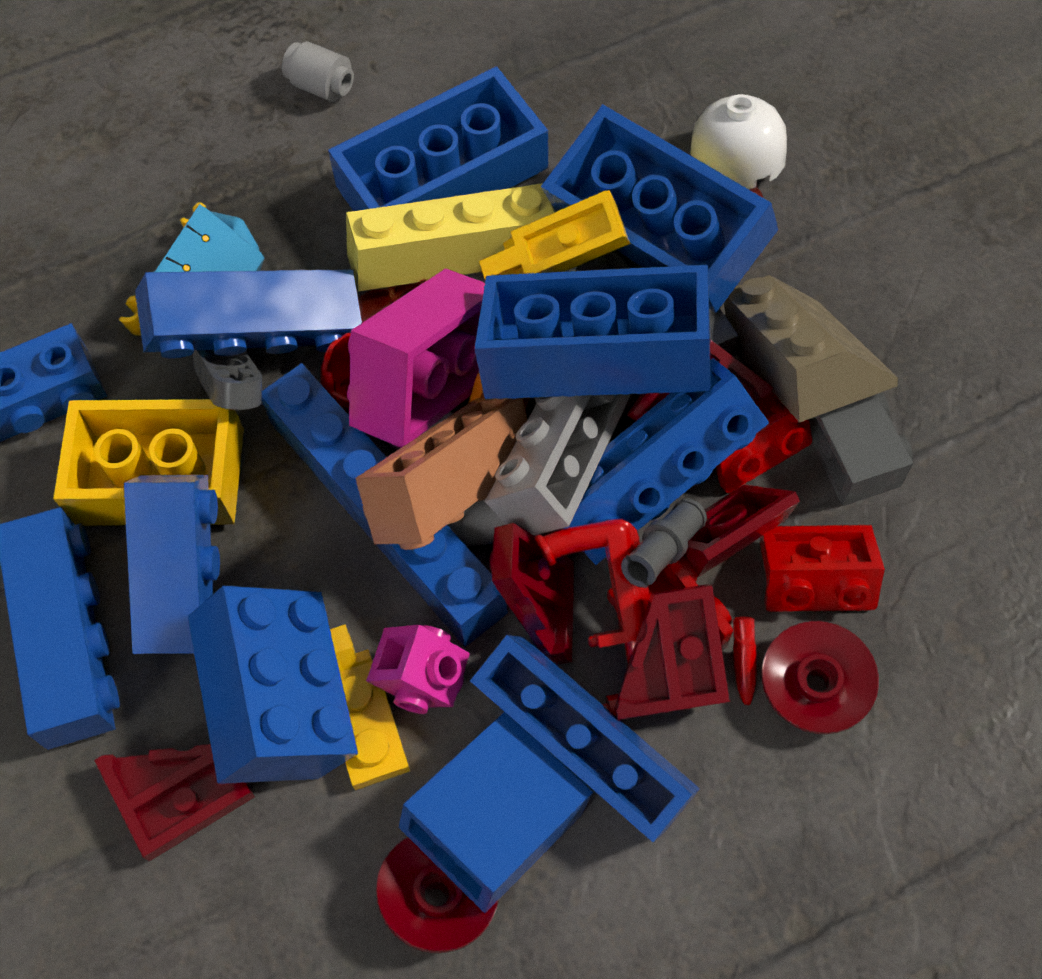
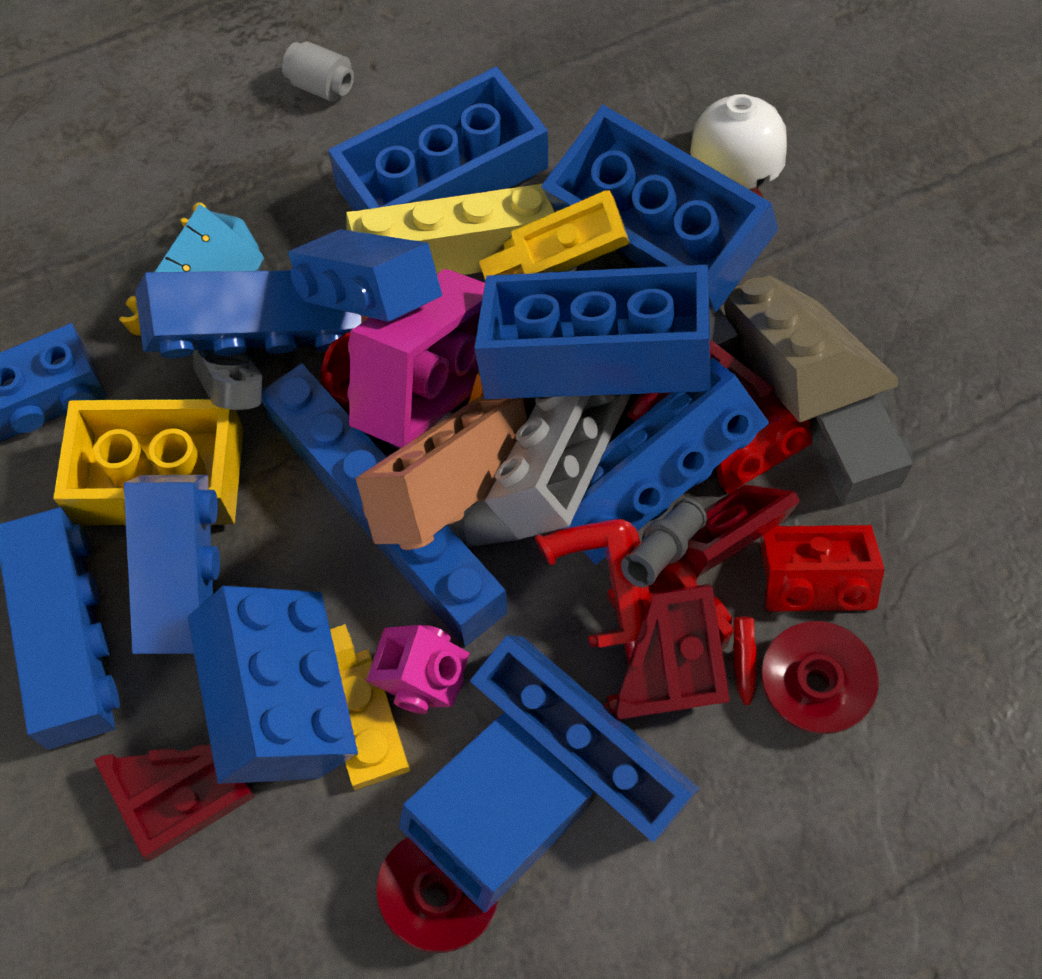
(365, 274): none -> blue brick
(535, 590): dark red wing -> none

